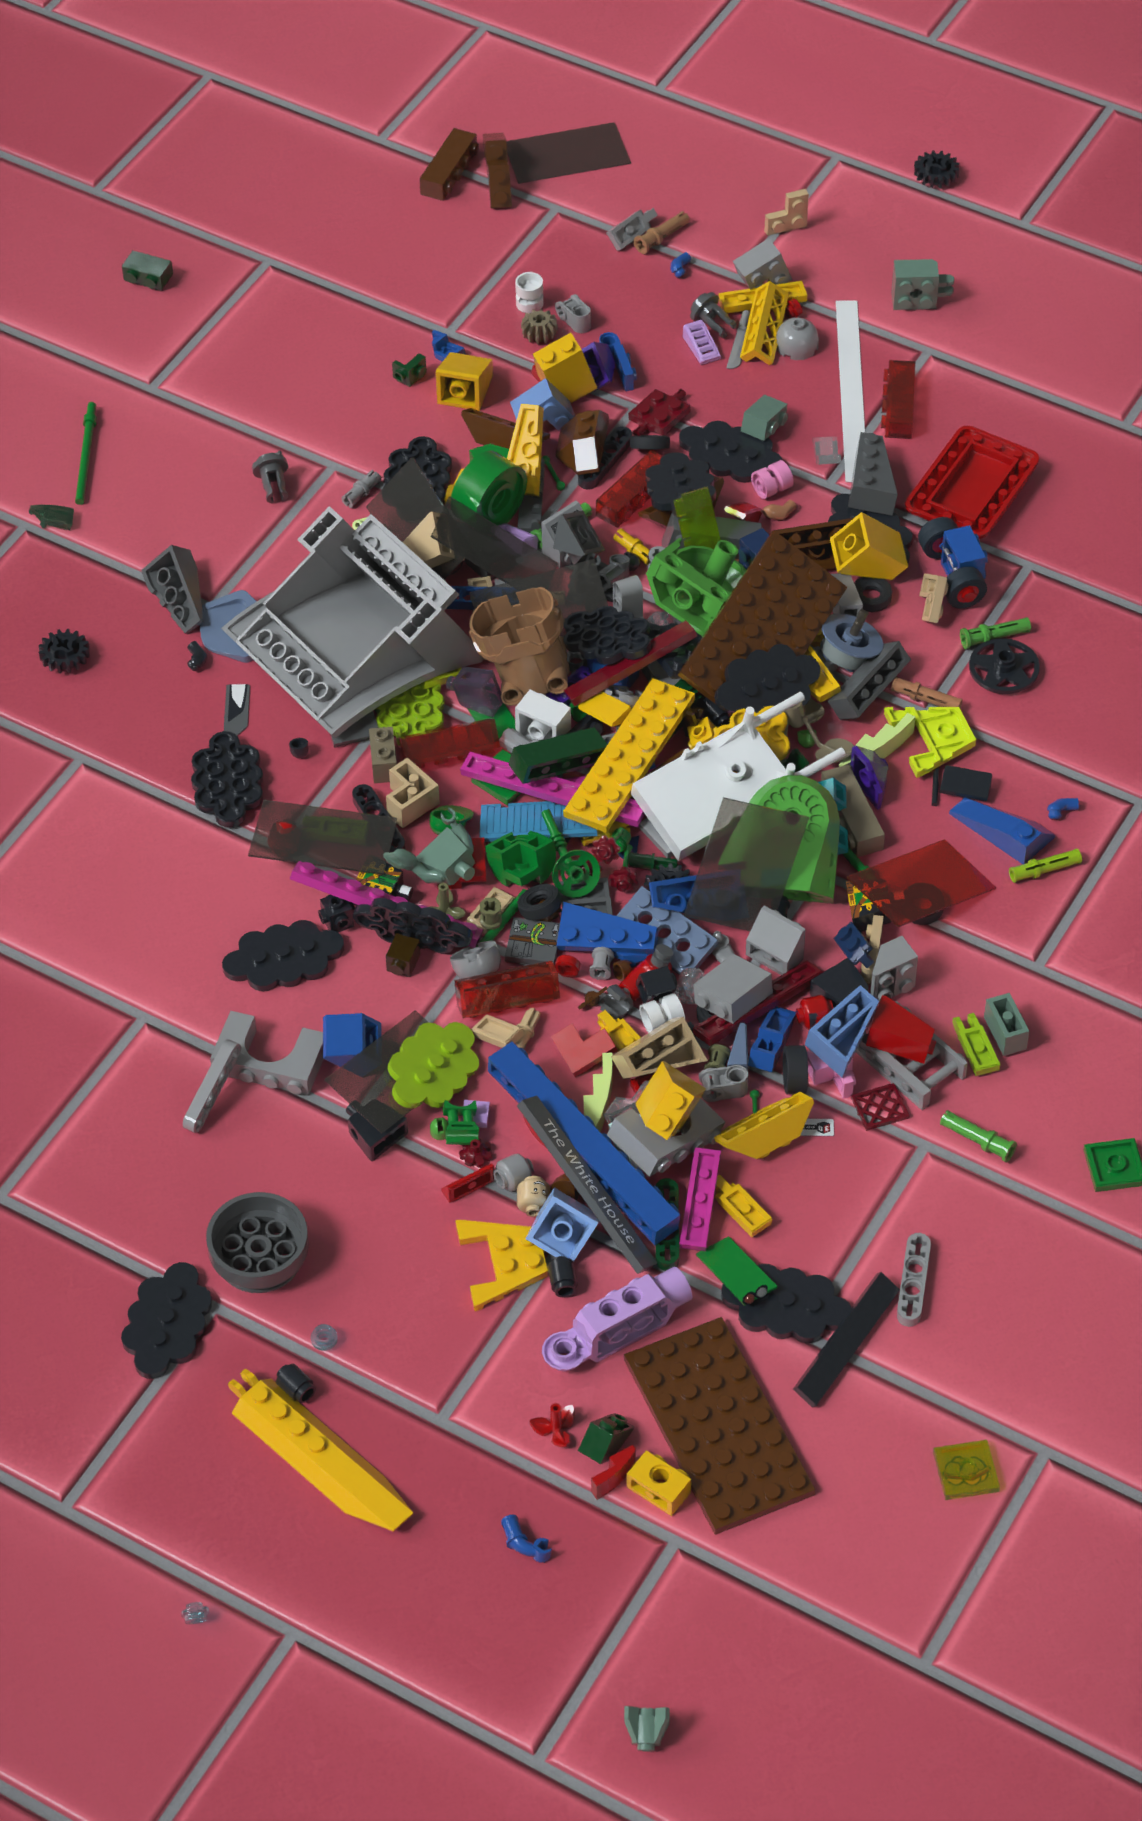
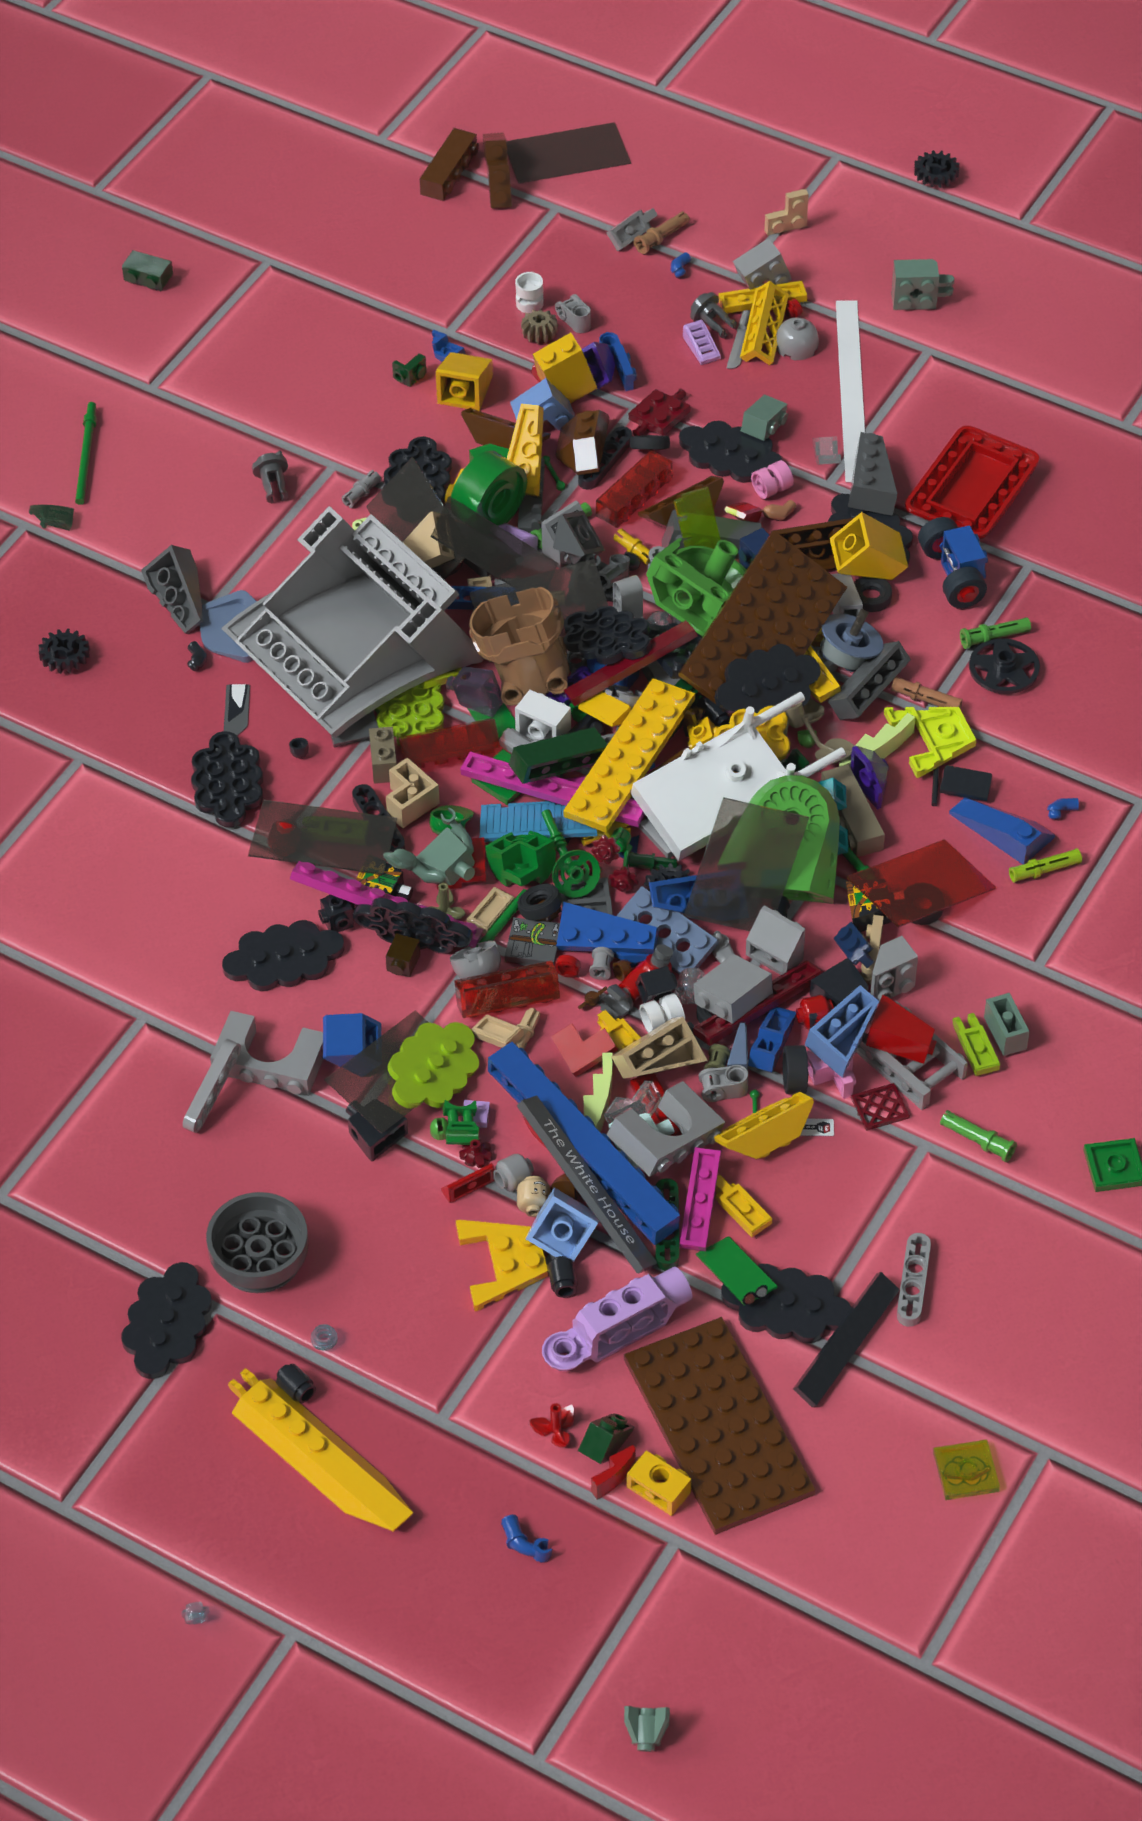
(490, 910): olive bush -> none
(668, 1100): yellow slope -> none
(674, 477): black plate -> none
(900, 399): clear red brick -> none
(934, 589): tan plate -> none

